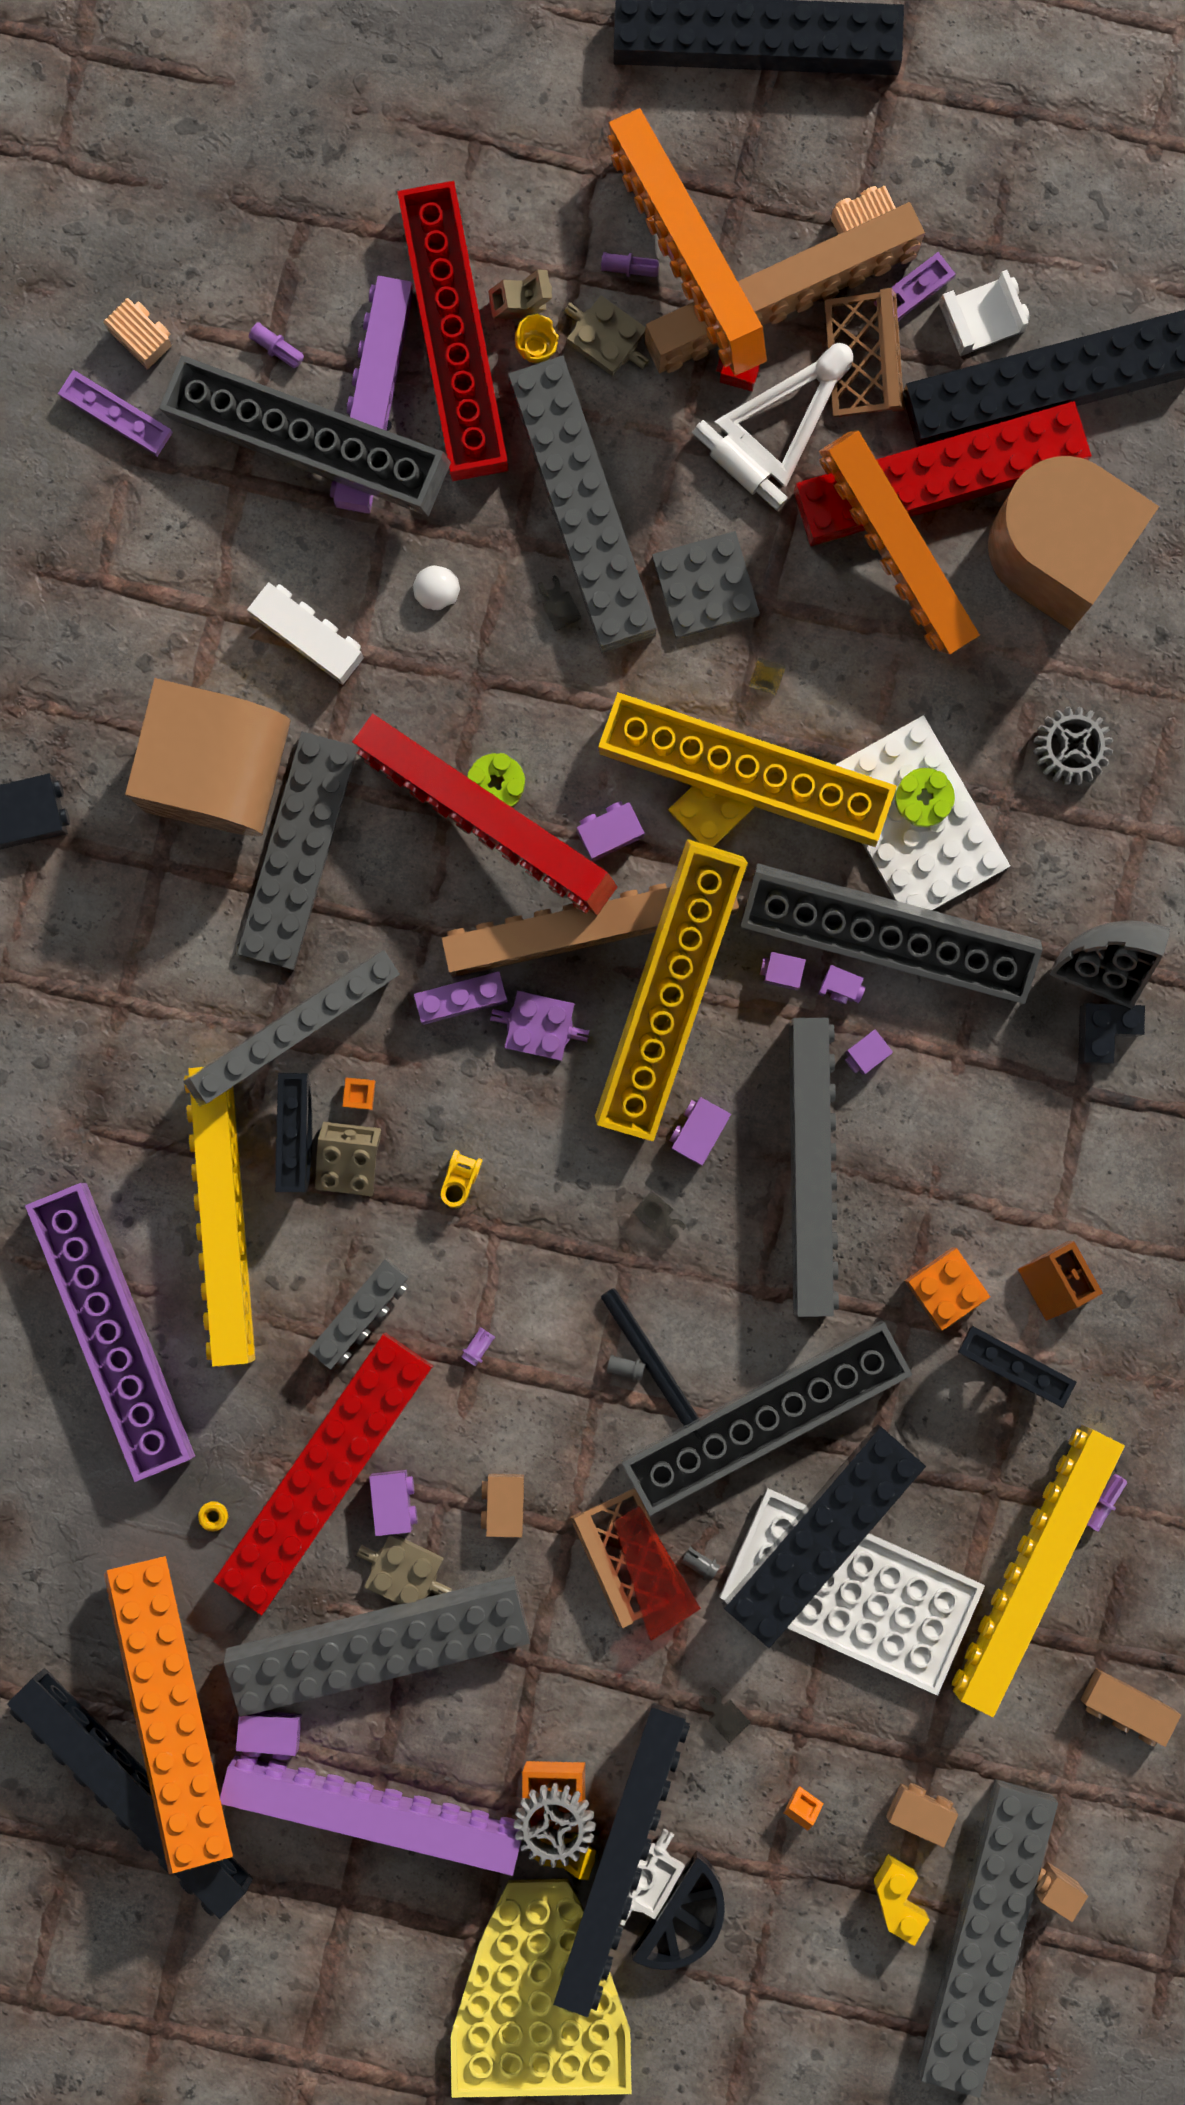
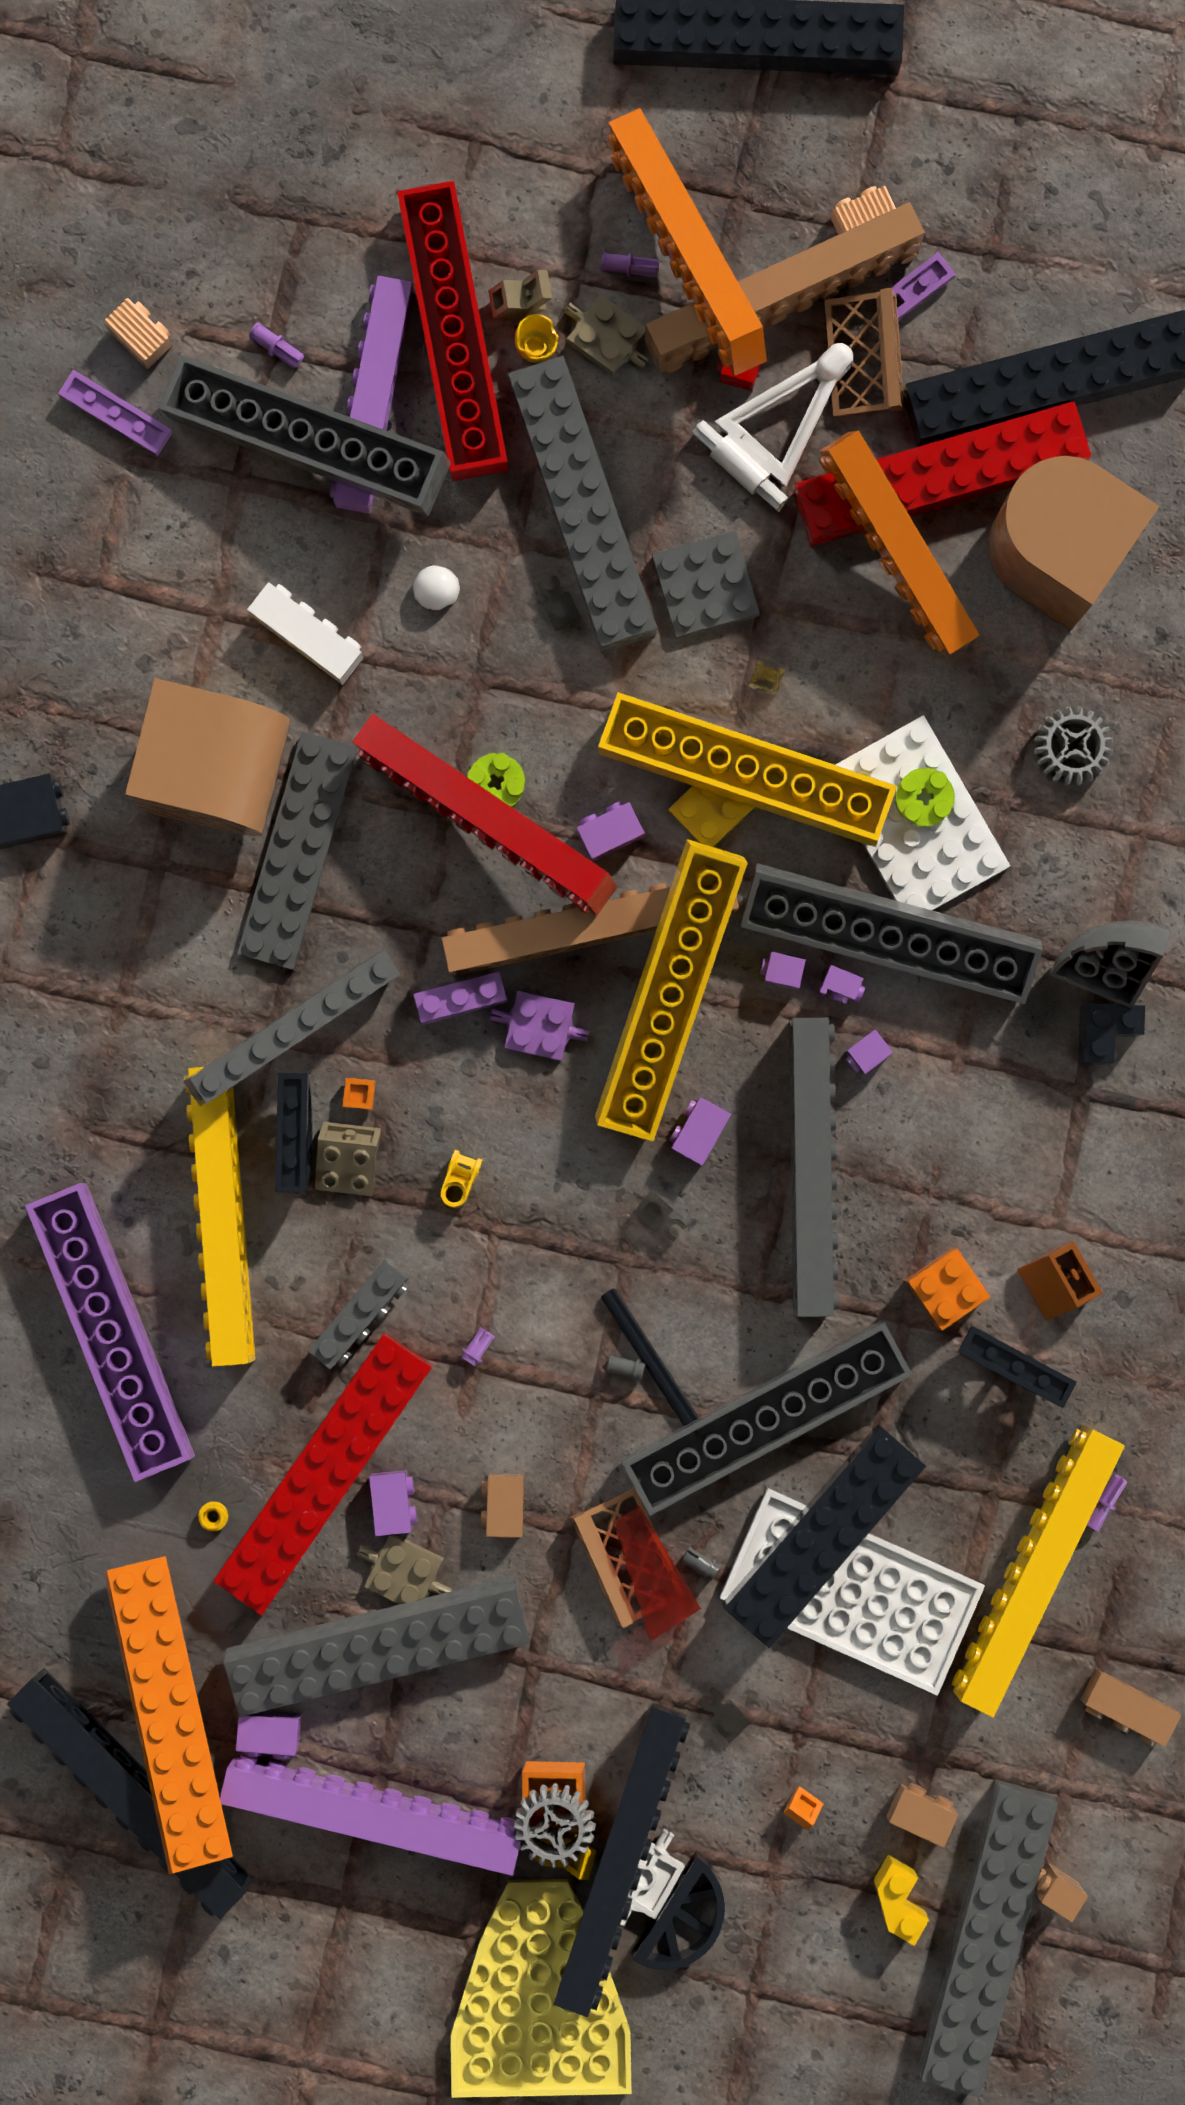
(985, 314): white panel -> none

